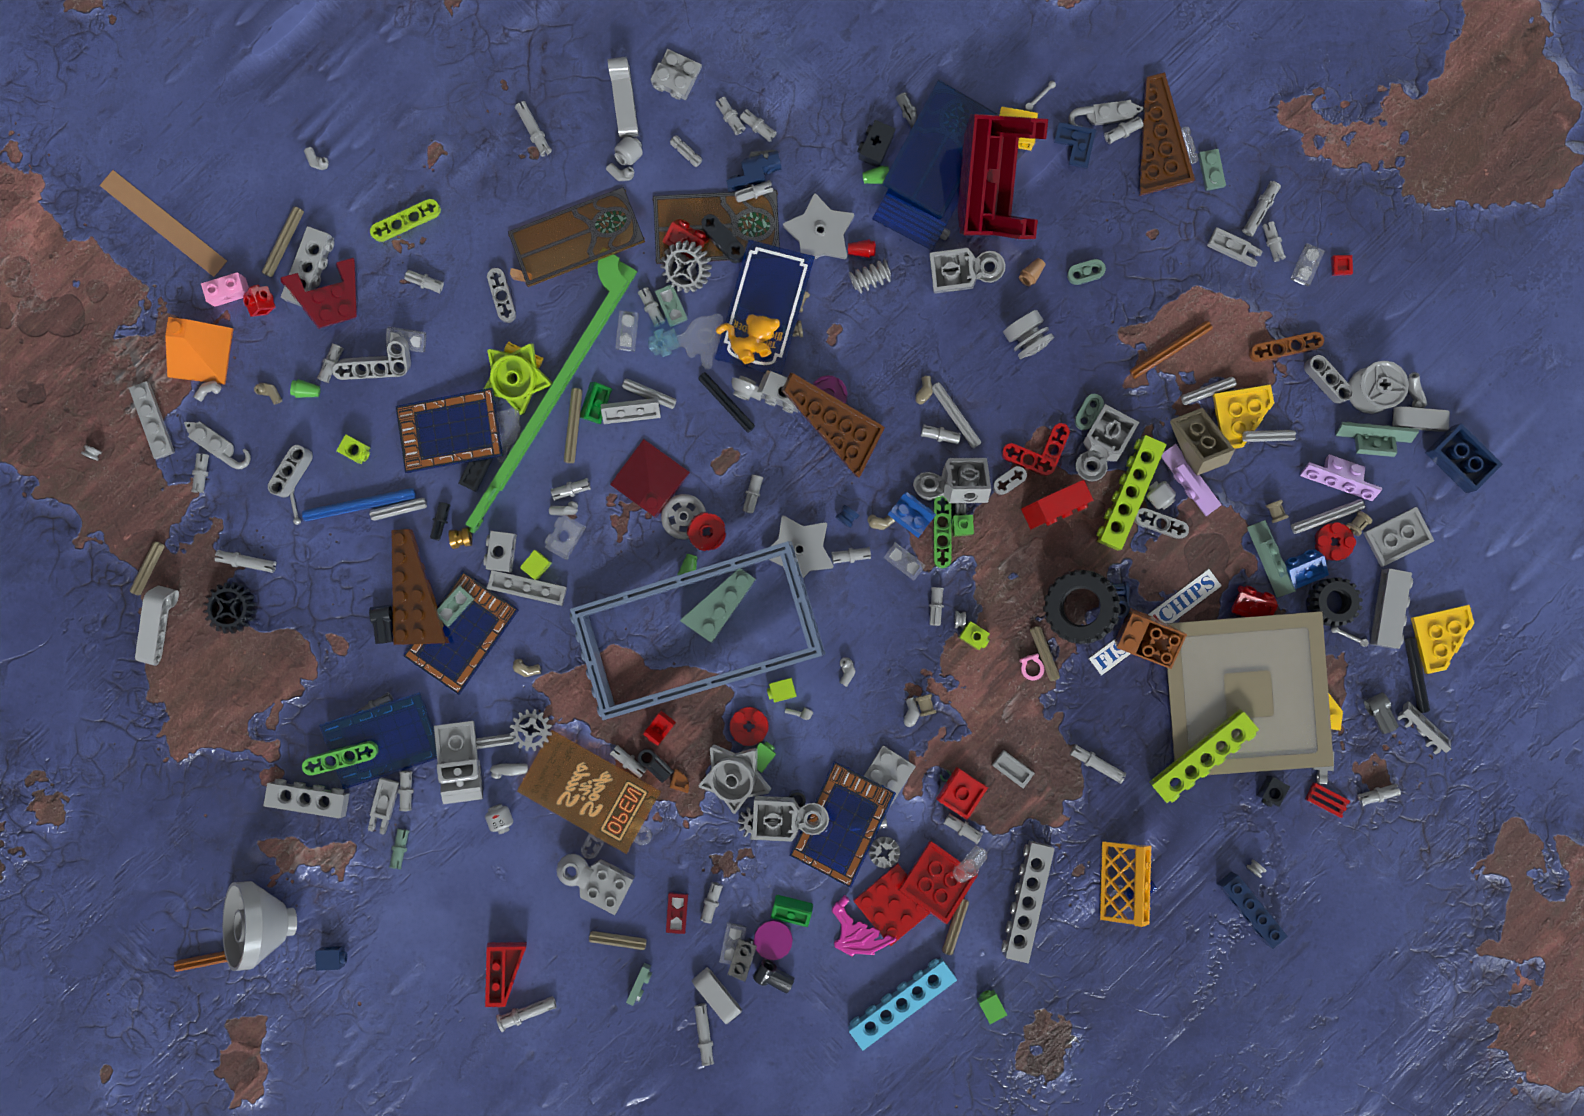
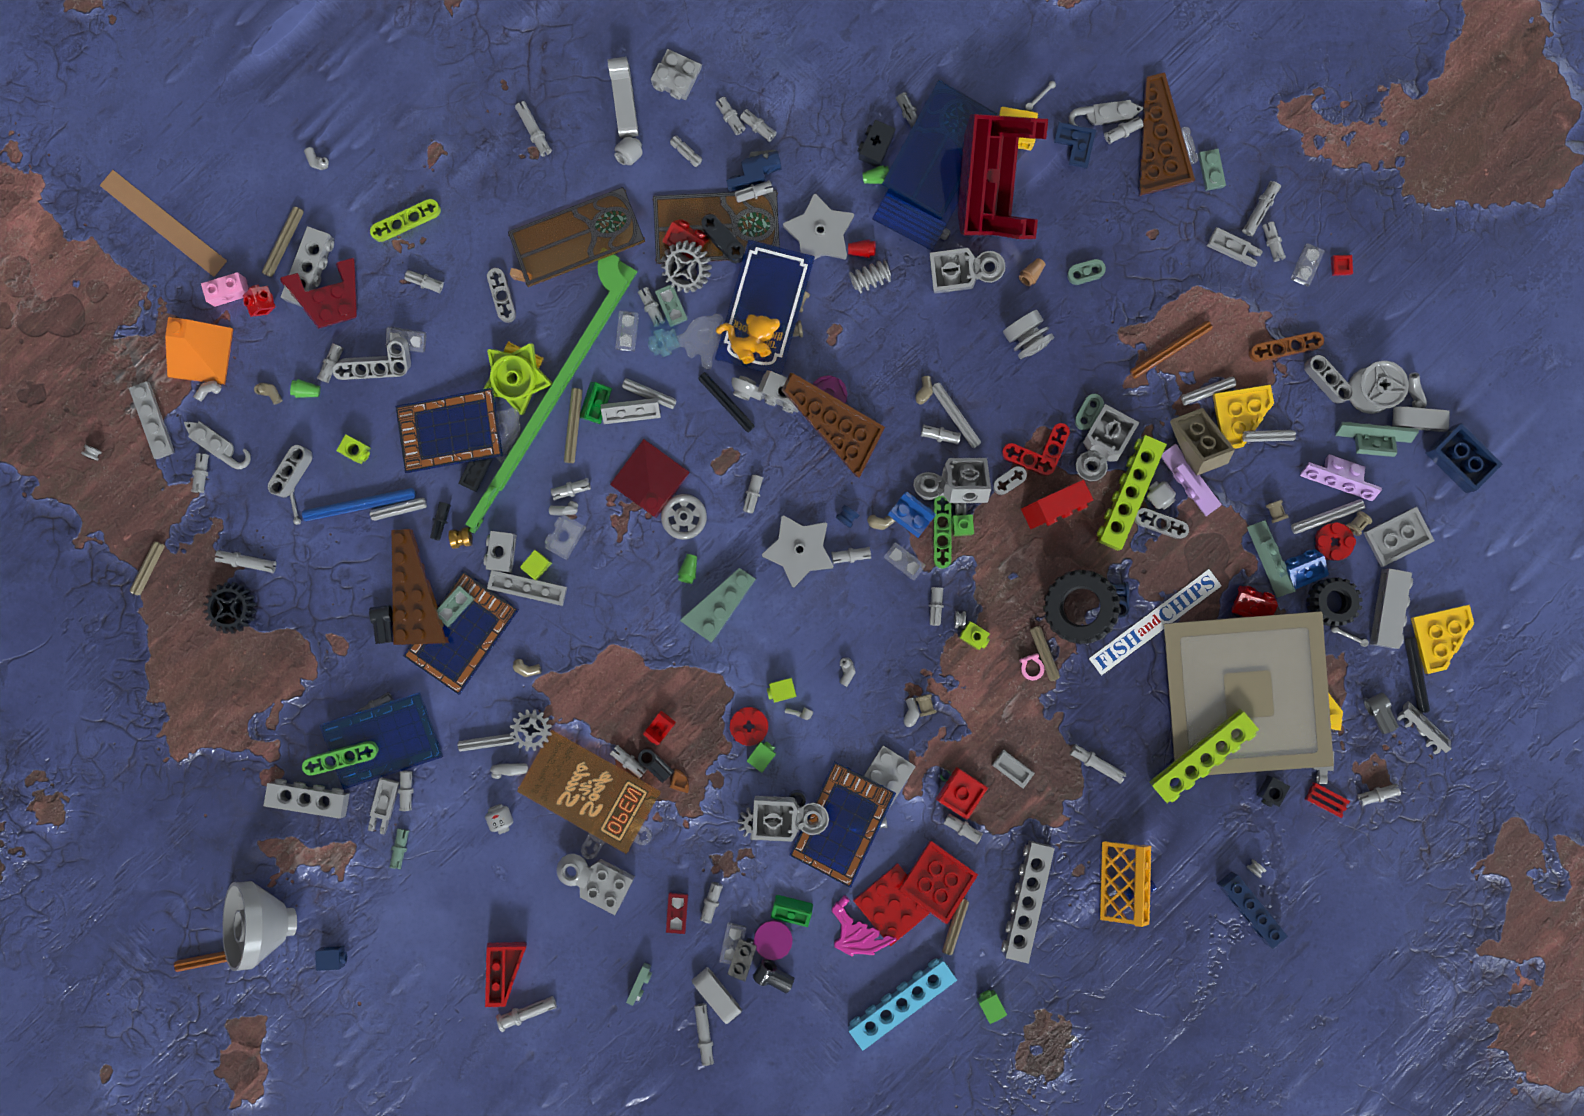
(153, 623): light grey beam -> none
(458, 762): light grey piece -> none
(591, 655): sand blue door -> none
(617, 940): dark tan axle -> none
(620, 175): light grey arm -> none
(703, 521): red plate -> none
(734, 776): light grey plate -> none
(875, 850): light grey gear -> none
(971, 863): clear piece -> none
(1150, 638): dark orange slope -> none

